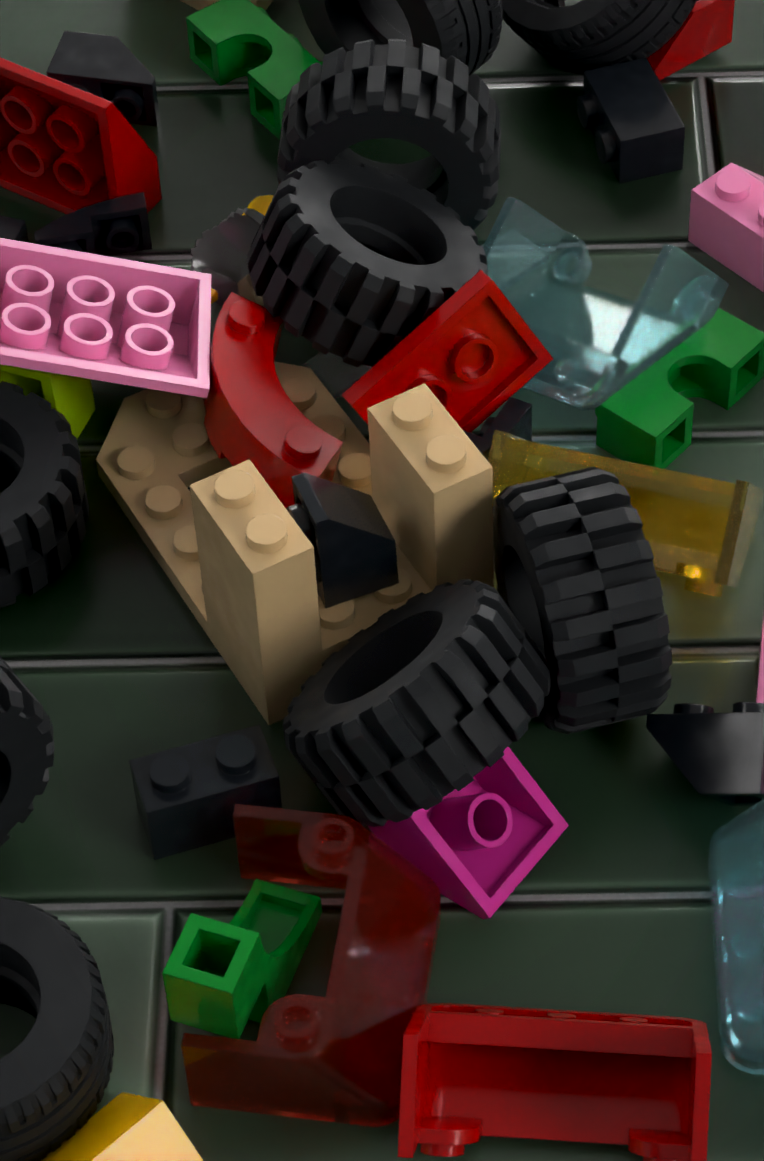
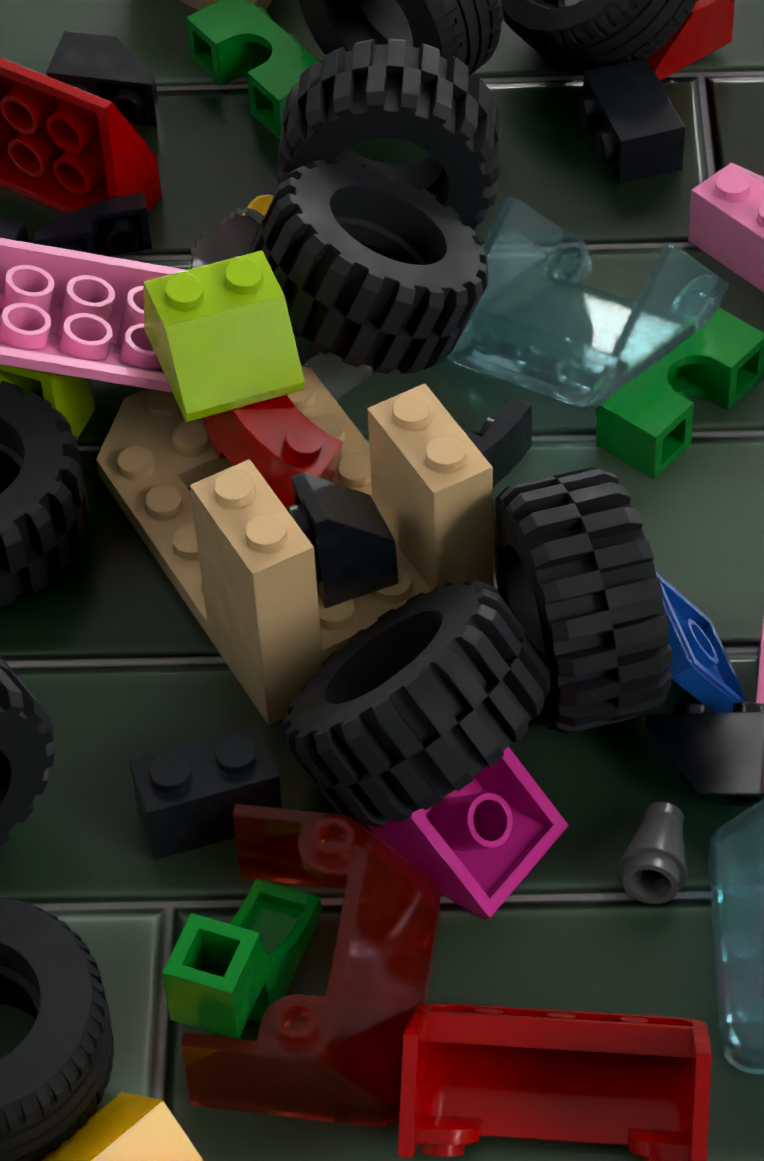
(222, 335): none -> lime slope
(466, 352): red plate -> none
(655, 858): none -> dark grey cone
(691, 521): clear yellow windscreen -> none
(698, 654): none -> blue tile

